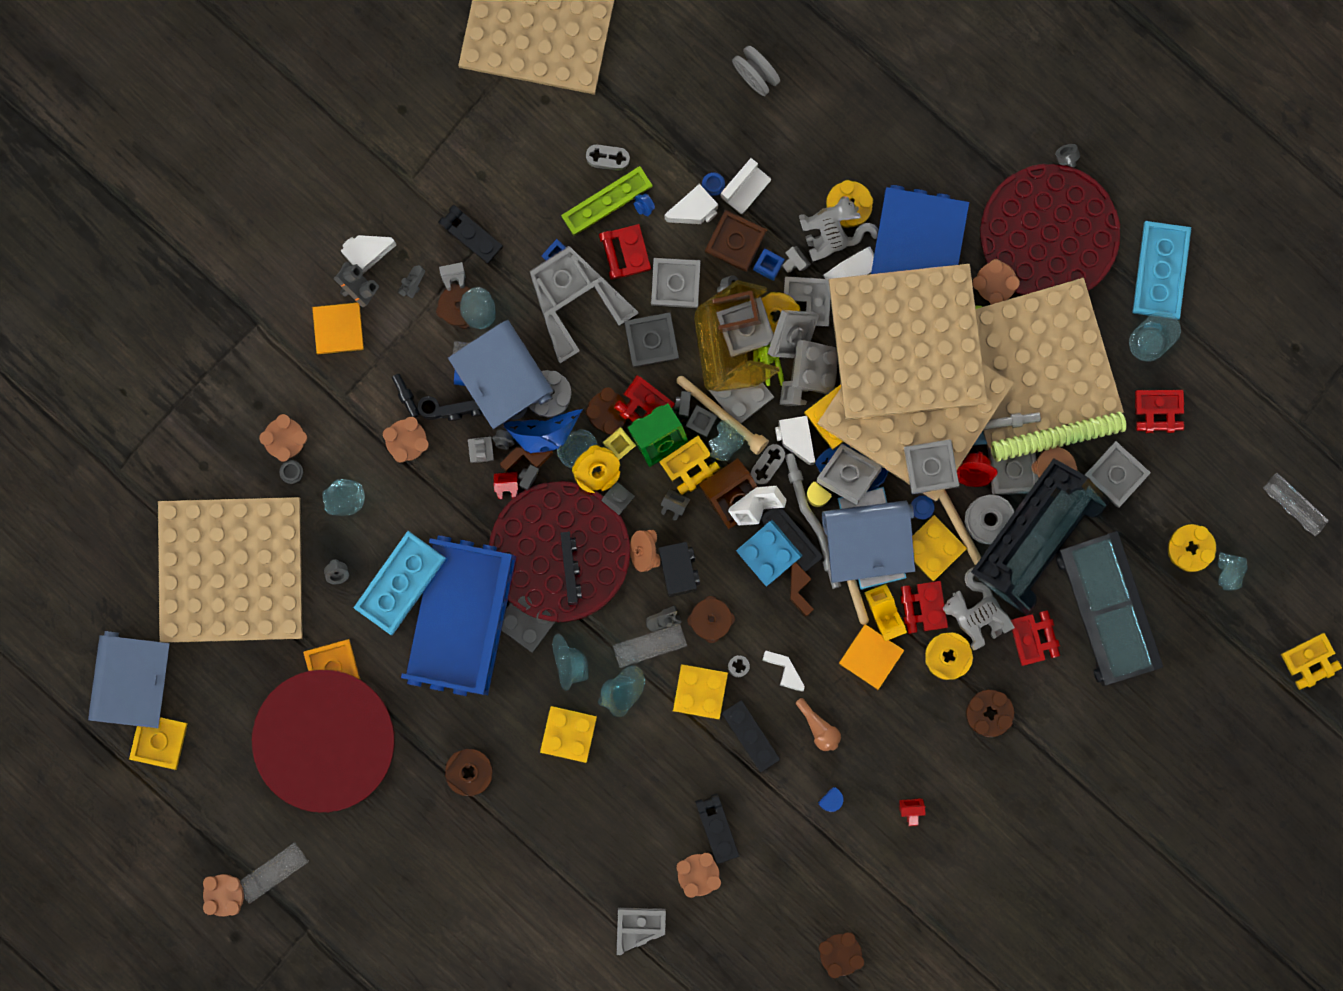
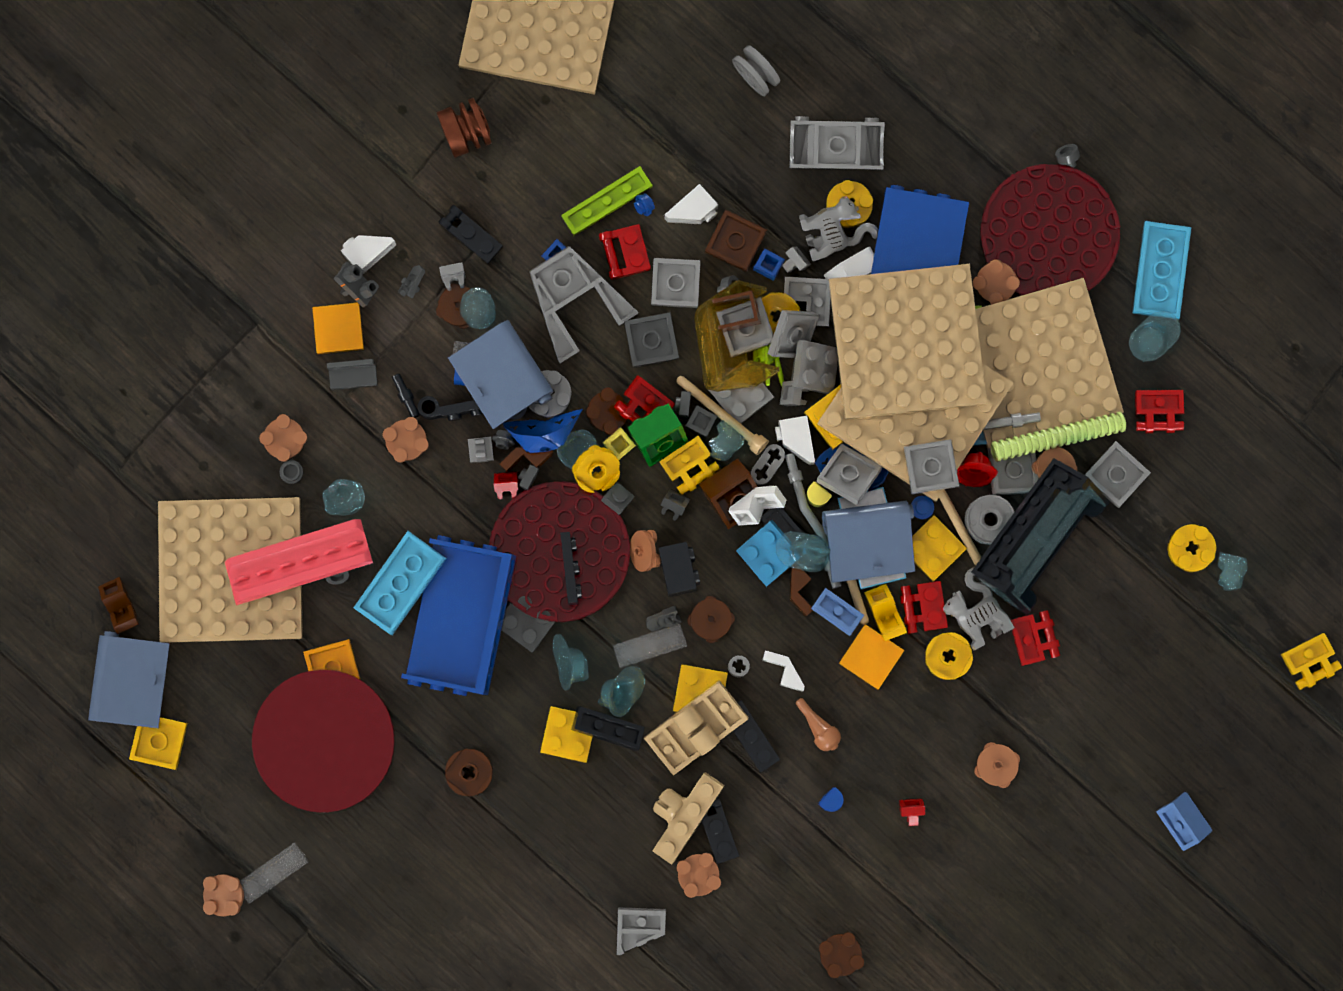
(118, 605): none -> reddish brown slope
(298, 561): none -> coral plate
(352, 374): none -> dark grey panel
(464, 127): none -> copper wheel
(607, 163): light grey beam -> none
(608, 728): none -> black plate
(684, 815): none -> tan plate
(696, 728): none -> tan plate
(713, 184): blue plate -> none
(745, 187): white panel -> none
(803, 551): none -> clear light blue piece
(836, 144): none -> light grey piece
(837, 611): none -> medium blue panel
(983, 725): reddish brown plate -> none
(997, 765): none -> nougat piece
(1110, 608): windscreen -> none
(1184, 821): none -> medium blue panel
(1295, 504): clear plate -> none

